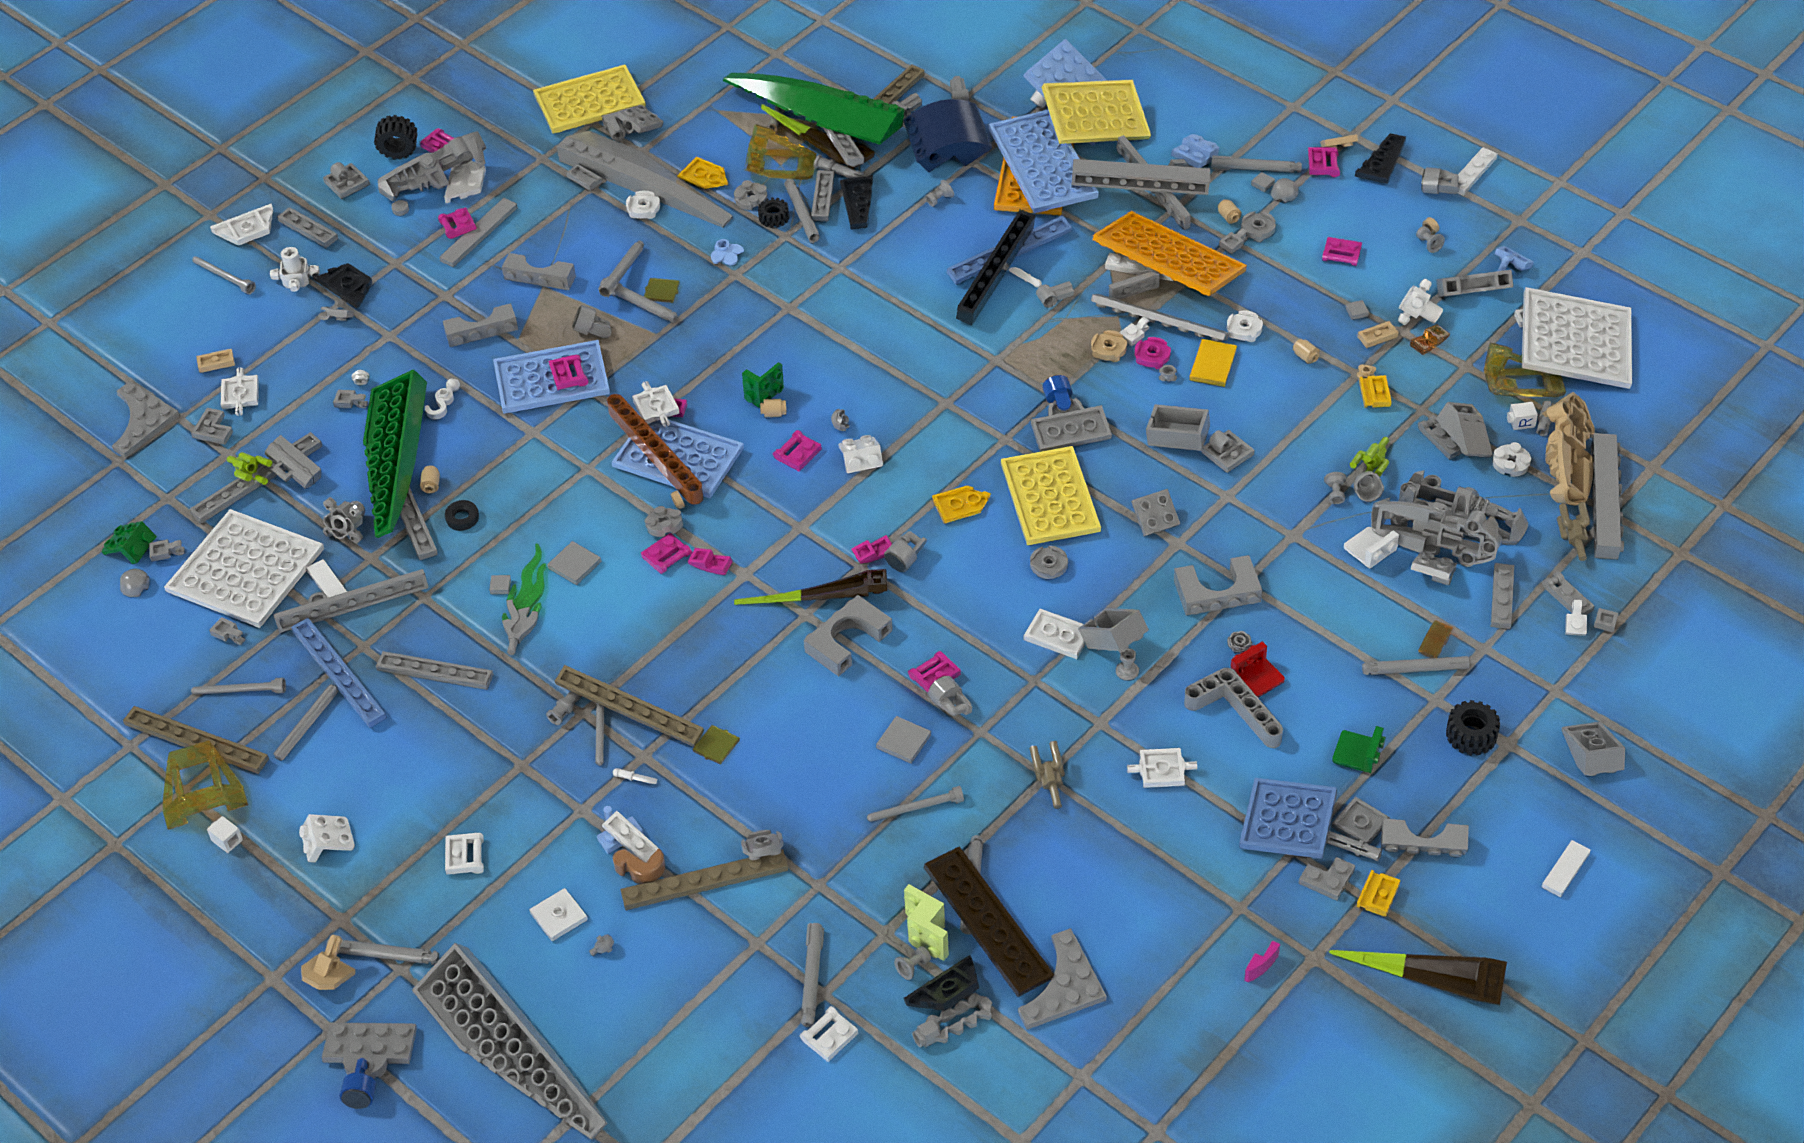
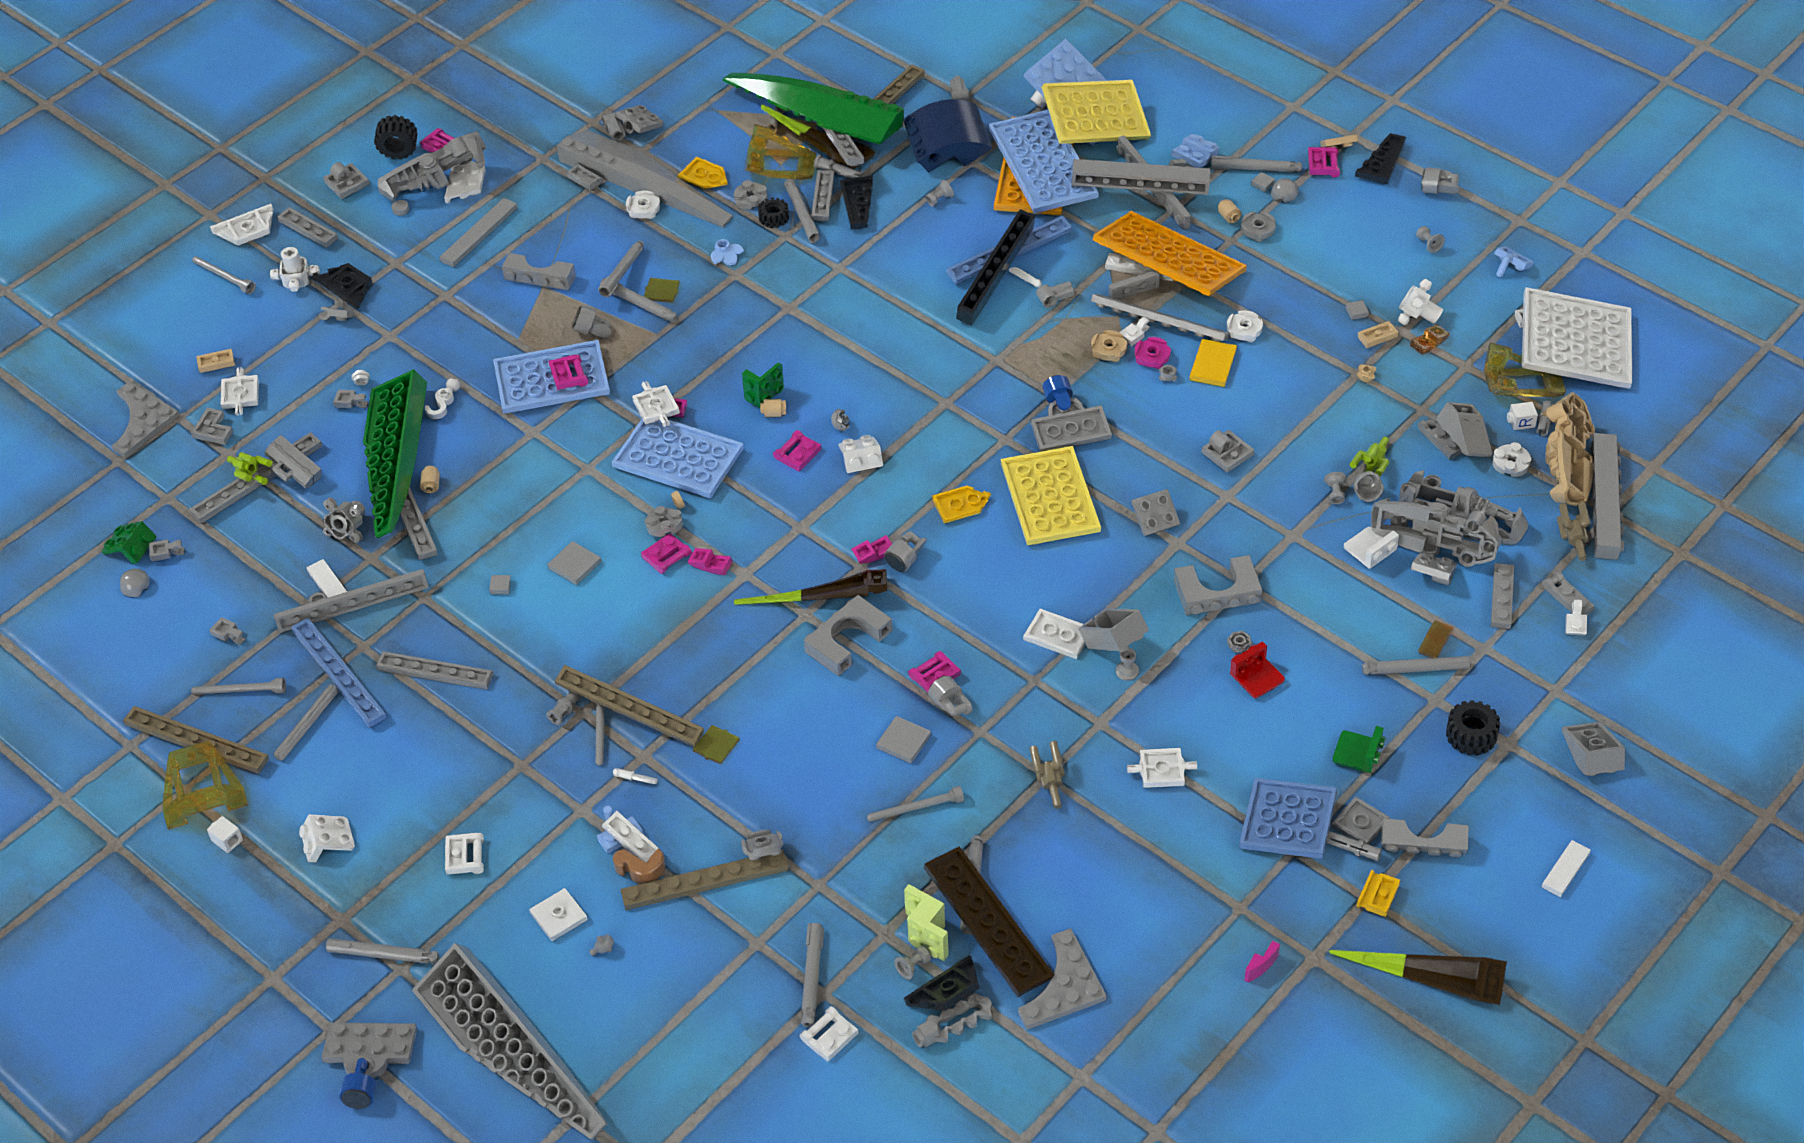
(244, 568): white plate -> none
(325, 969): tan piece -> none
(459, 506): black tyre -> none
(462, 221): dark pink plate -> none
(499, 322): light grey arch -> none
(519, 608): piece -> none
(588, 98): light yellow plate -> none
(655, 449): dark orange beam -> none
(909, 104): light grey piece -> none
(1049, 562): light grey plate -> none
(1178, 427): light grey piece -> none
(1229, 685): light grey beam -> none
(1233, 242): light grey plate -> none
(1306, 351): tan brick -> none
(1328, 883): light grey plate -> none
(1342, 250): dark pink plate -> none
(1375, 391): yellow plate -> none
(1431, 224): tan tile -> none
(1474, 283): light grey arch -> none
(1475, 169): white plate -> none
(1606, 620): light grey plate -> none

